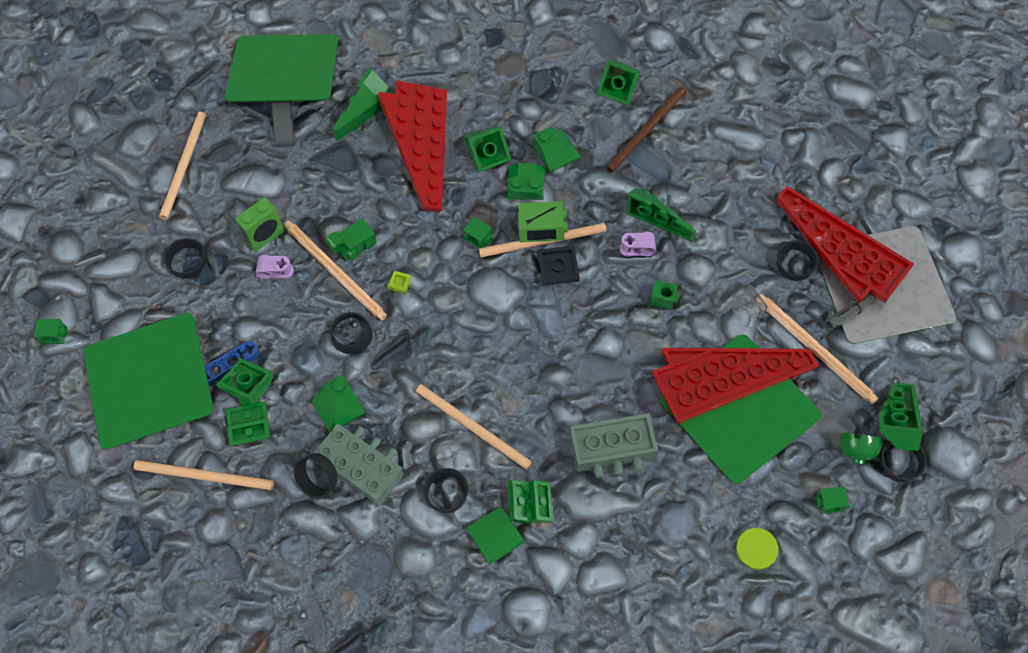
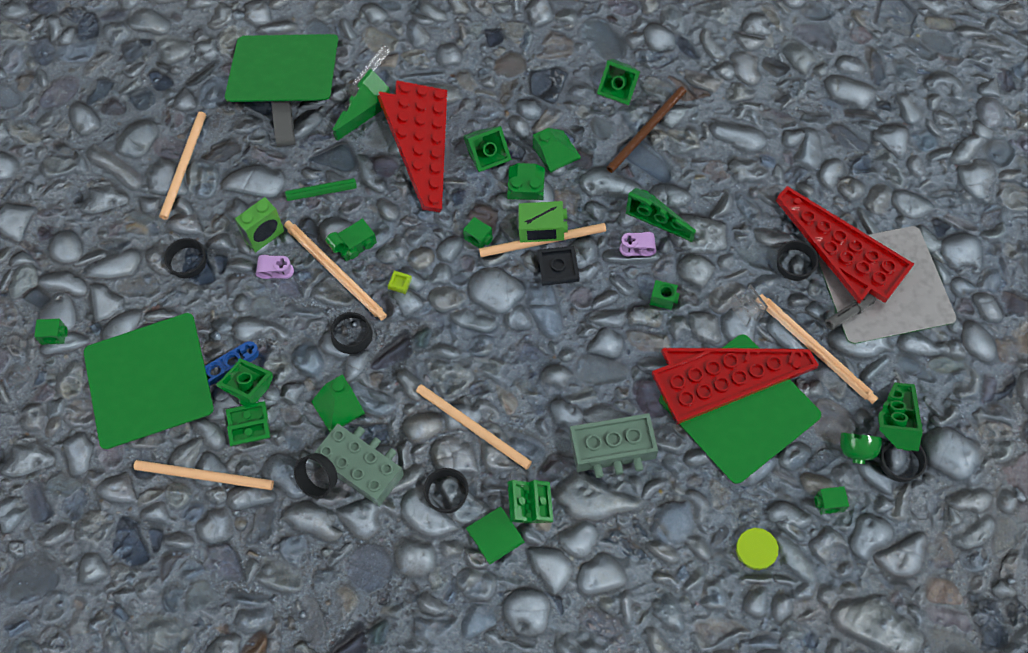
(320, 189): none -> green axle
(372, 64): none -> clear axle

